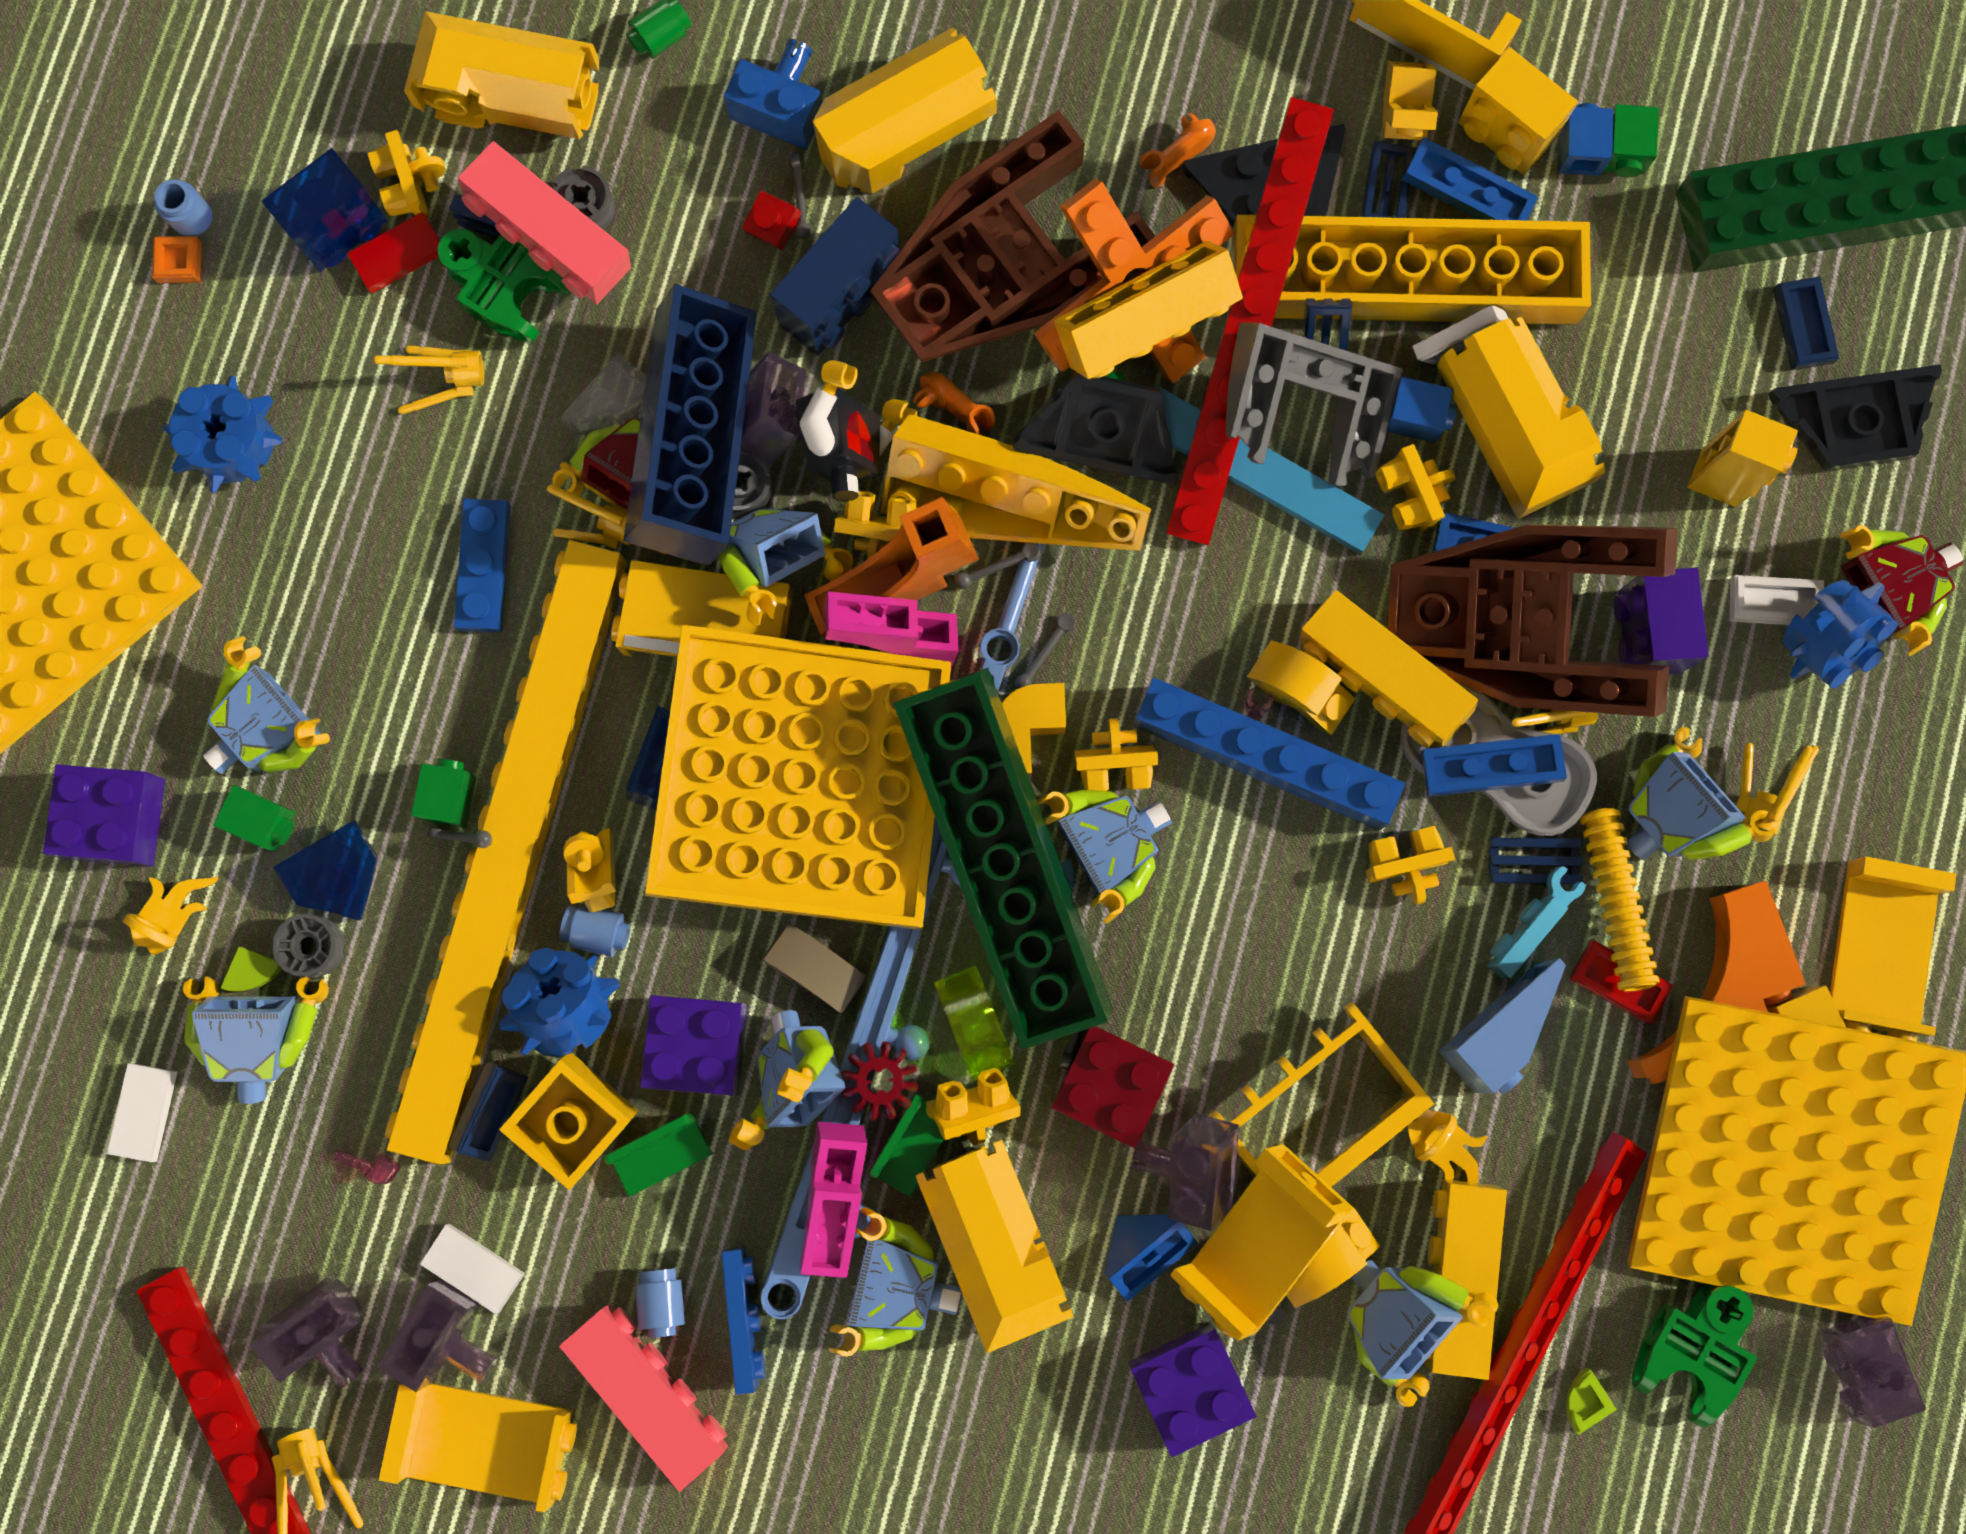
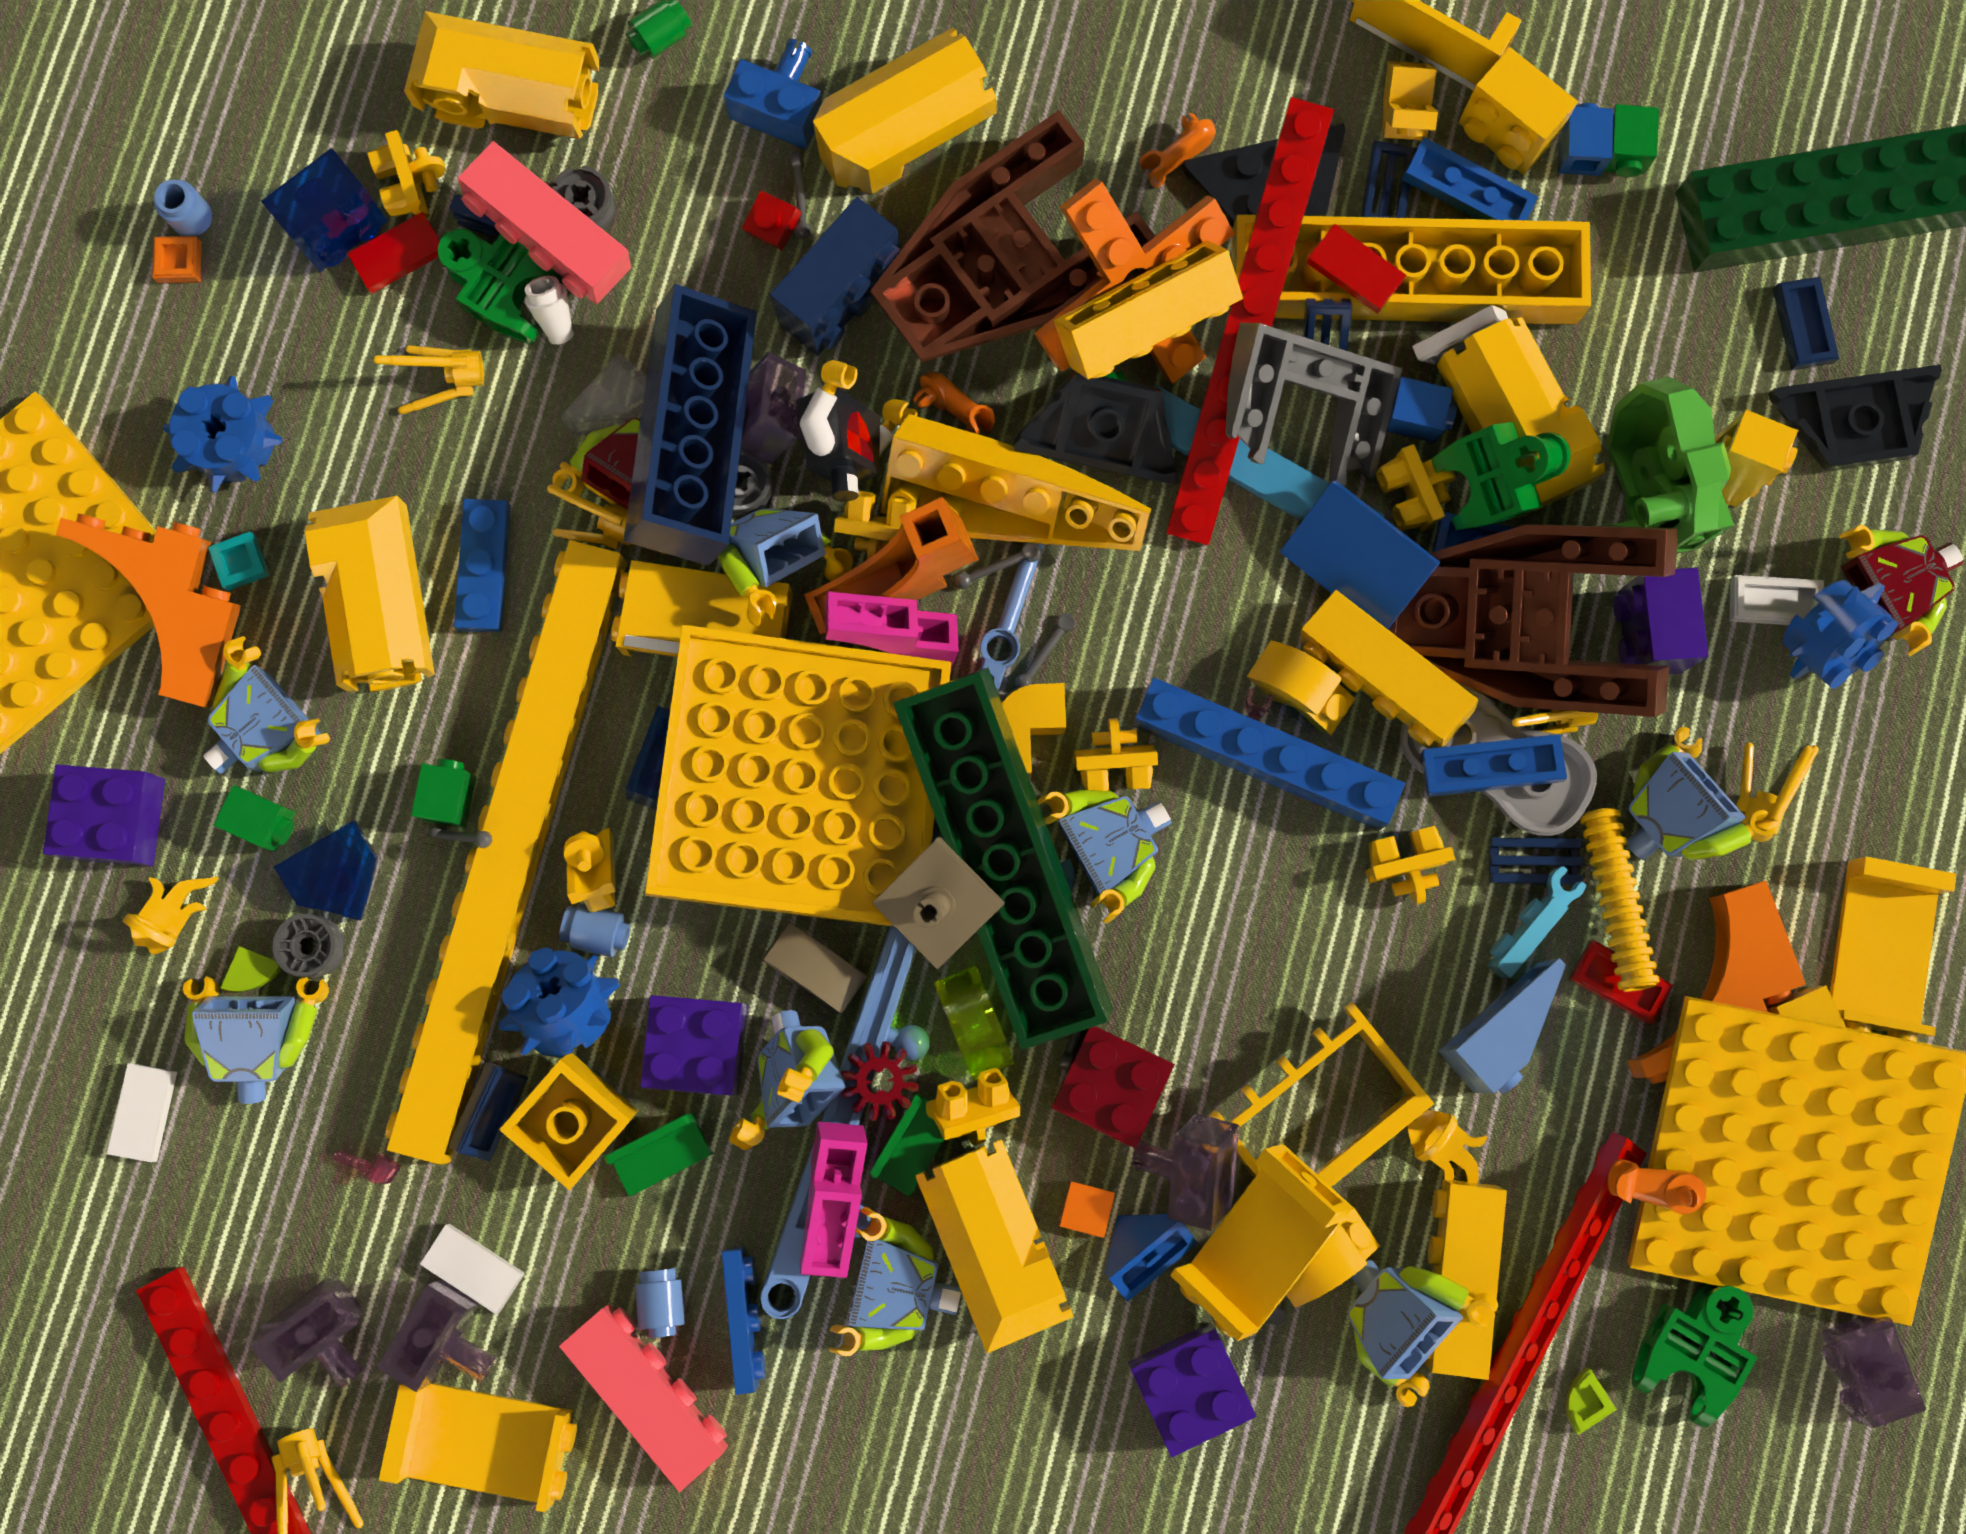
(167, 578): none -> orange arch
(239, 561): none -> teal tile
(370, 594): none -> yellow brick
(550, 308): none -> white cone
(938, 903): none -> dark tan tile
(1087, 1209): none -> orange tile
(1356, 268): none -> red tile
(1359, 555): none -> blue tile
(1502, 471): none -> green piece
(1665, 1188): none -> orange piece
(1670, 462): none -> bright green brick

